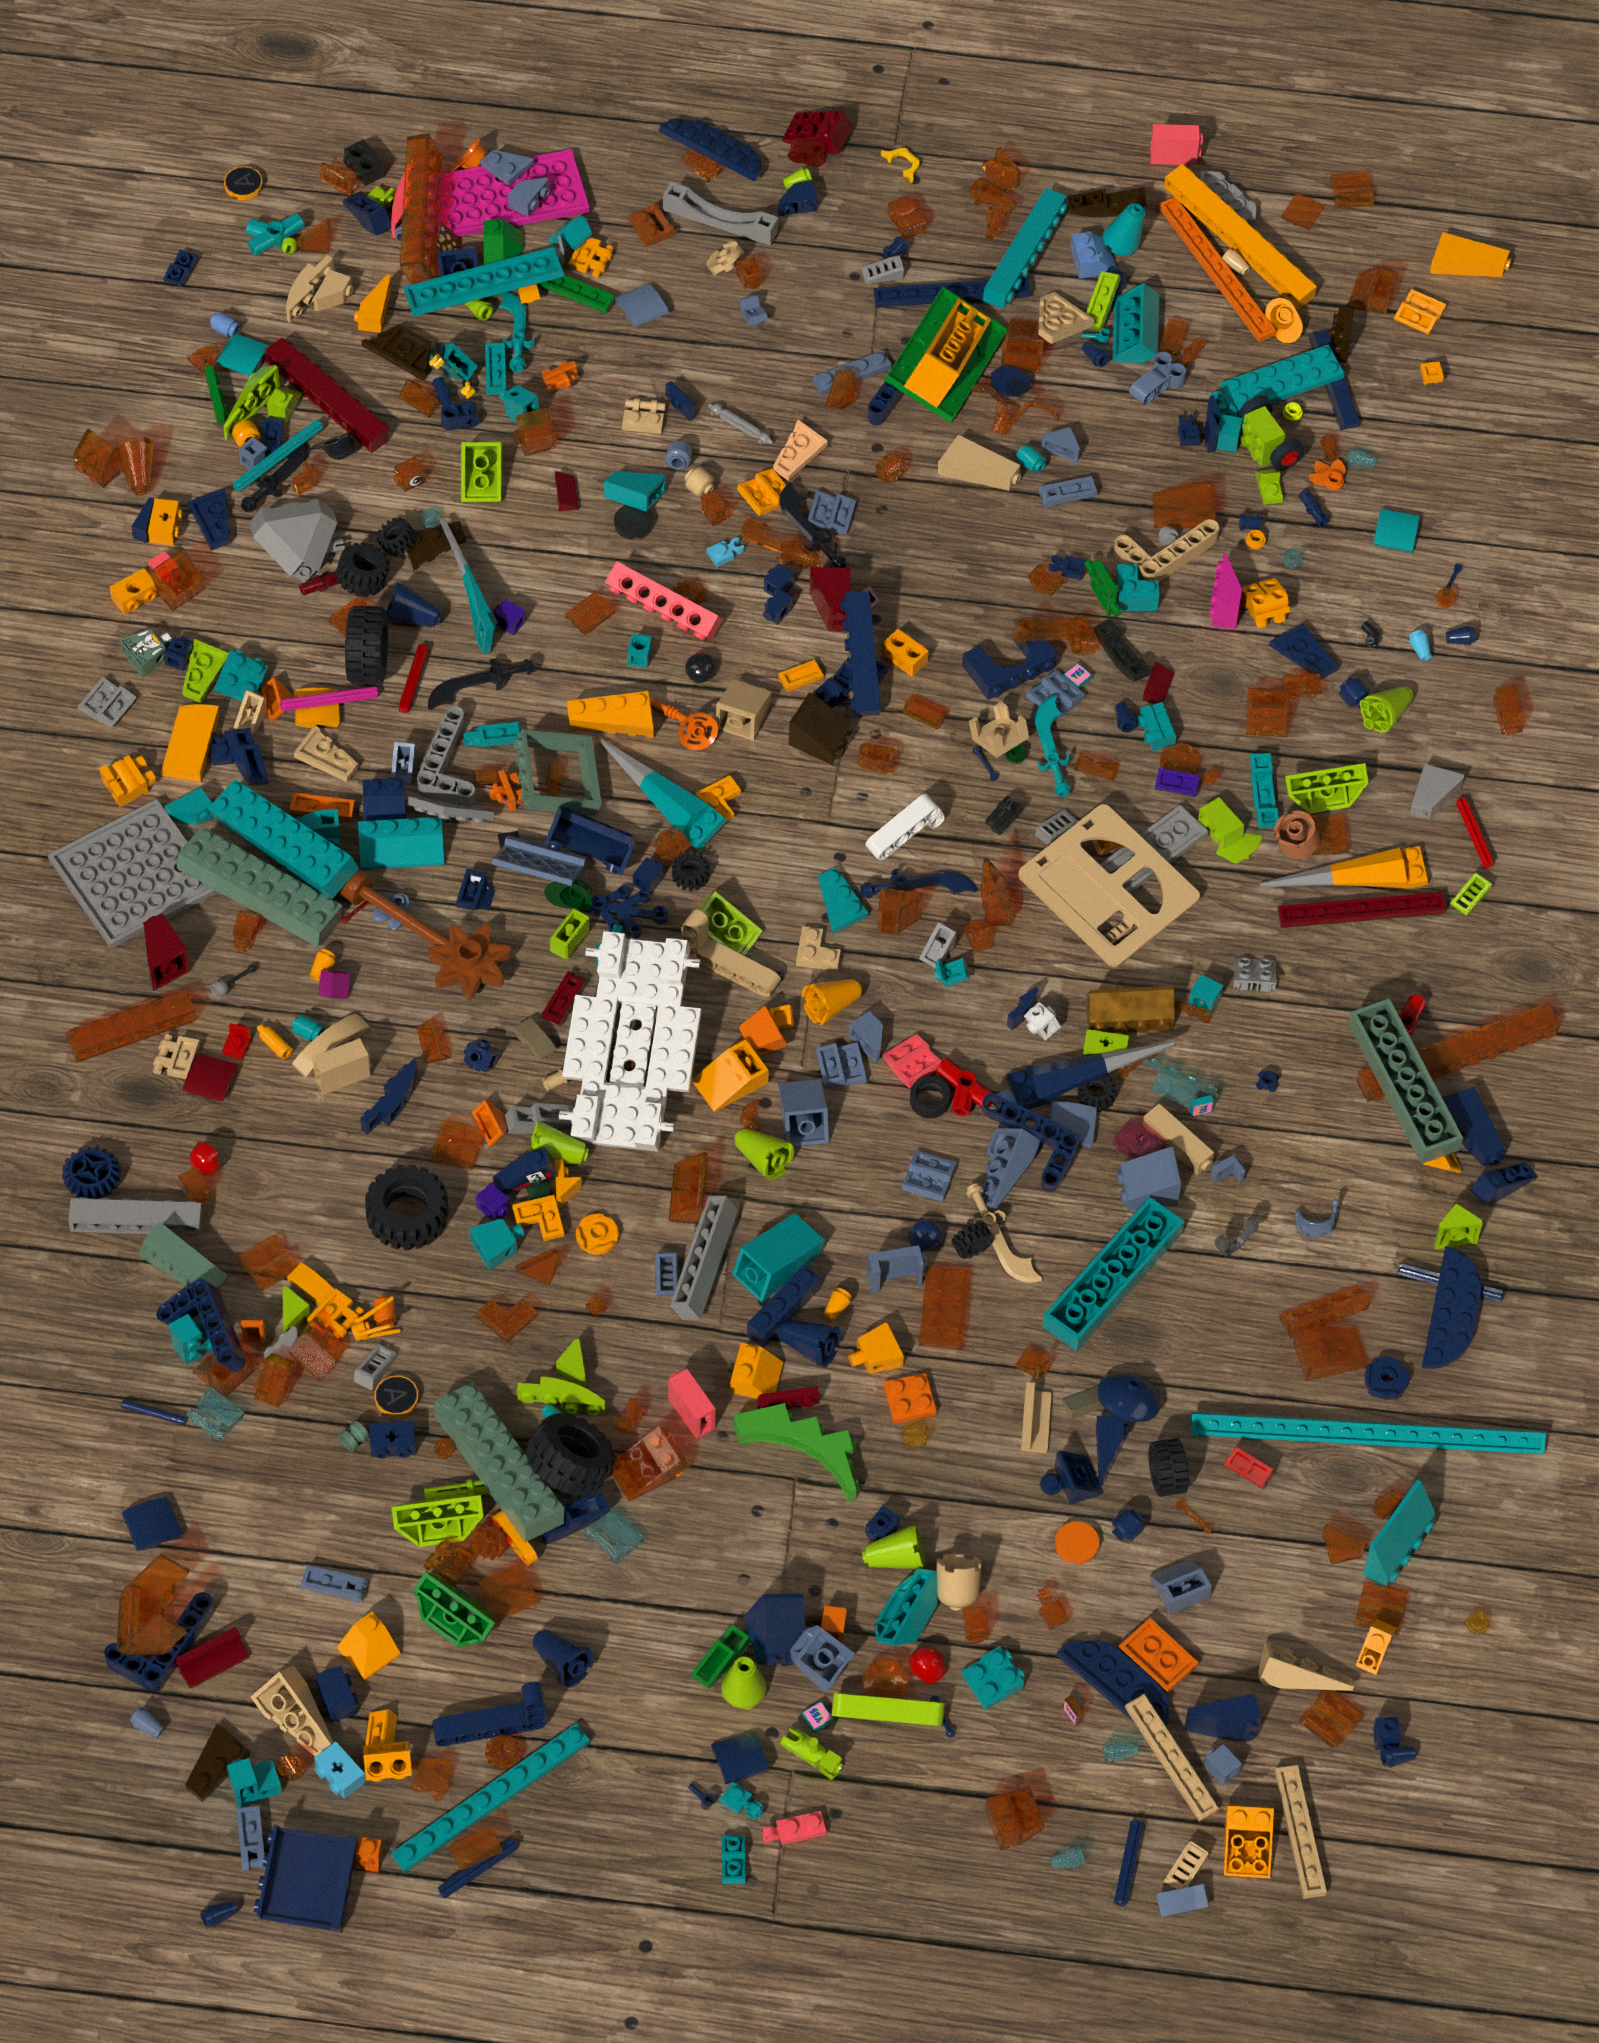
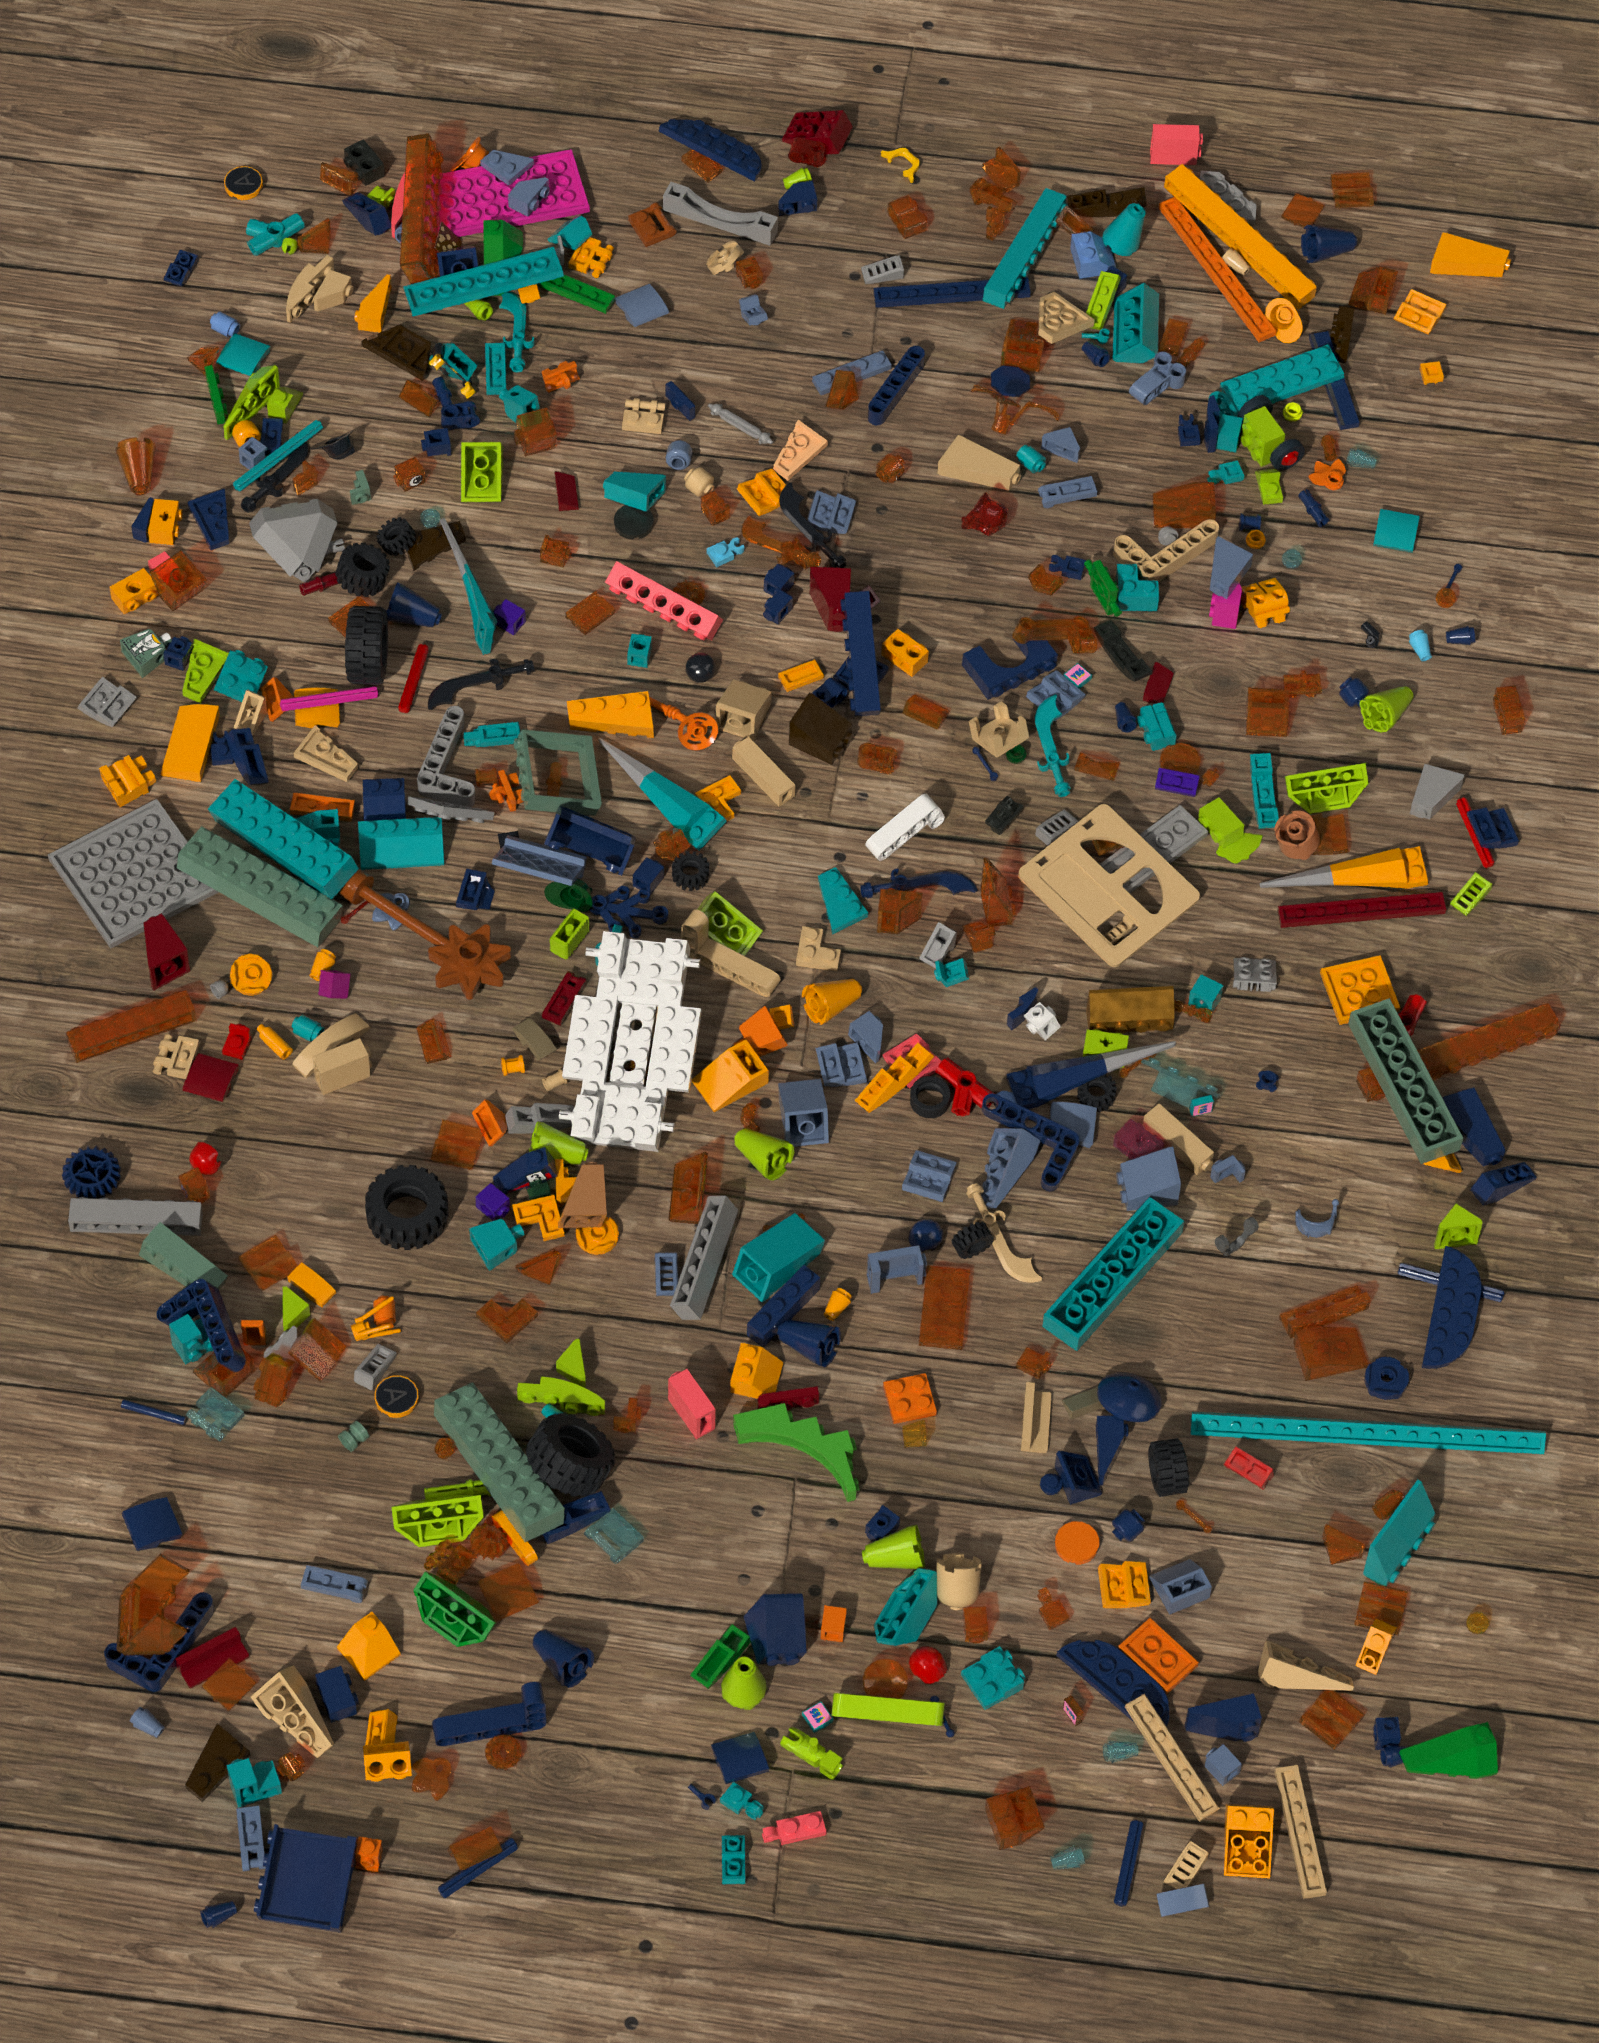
(96, 459): clear orange slope -> none
(190, 808): teal slope -> none
(229, 1684): none -> clear orange piece
(245, 930): clear orange piece -> none
(250, 974): none -> light orange tile
(327, 395): dark red brick -> none
(331, 1311): light orange plate -> none
(337, 1759): medium azure brick -> none
(362, 491): none -> sand green bracket
(383, 1433): dark blue brick -> none
(397, 1094): dark blue slope -> none
(403, 761): sand blue slope -> none
(436, 442): none -> dark blue brick
(481, 1055): dark blue brick -> none
(490, 1798): teal plate -> none
(512, 1065): none -> light orange bush
(554, 552): none -> clear orange brick
(586, 1200): none -> medium nougat slope
(596, 1305): clear orange plate -> none
(649, 1464): clear orange slope -> none
(763, 771): none -> tan brick
(820, 1656): sand blue slope -> none
(877, 1350): light orange torso -> none
(893, 1080): none -> light orange slope
(896, 248): dark blue bush -> none
(946, 354): piece -> none
(986, 516): none -> clear red piece
(1072, 222): none -> clear orange slope
(1124, 1585): none -> light orange slope
(1228, 472): none -> teal plate
(1228, 567): none -> sand blue slope
(1304, 651): dark blue wing -> none
(1326, 242): none -> dark blue cone
(1357, 986): none -> light orange plate
(1461, 1752): none -> green wedge
(1493, 828): none -> dark blue slope

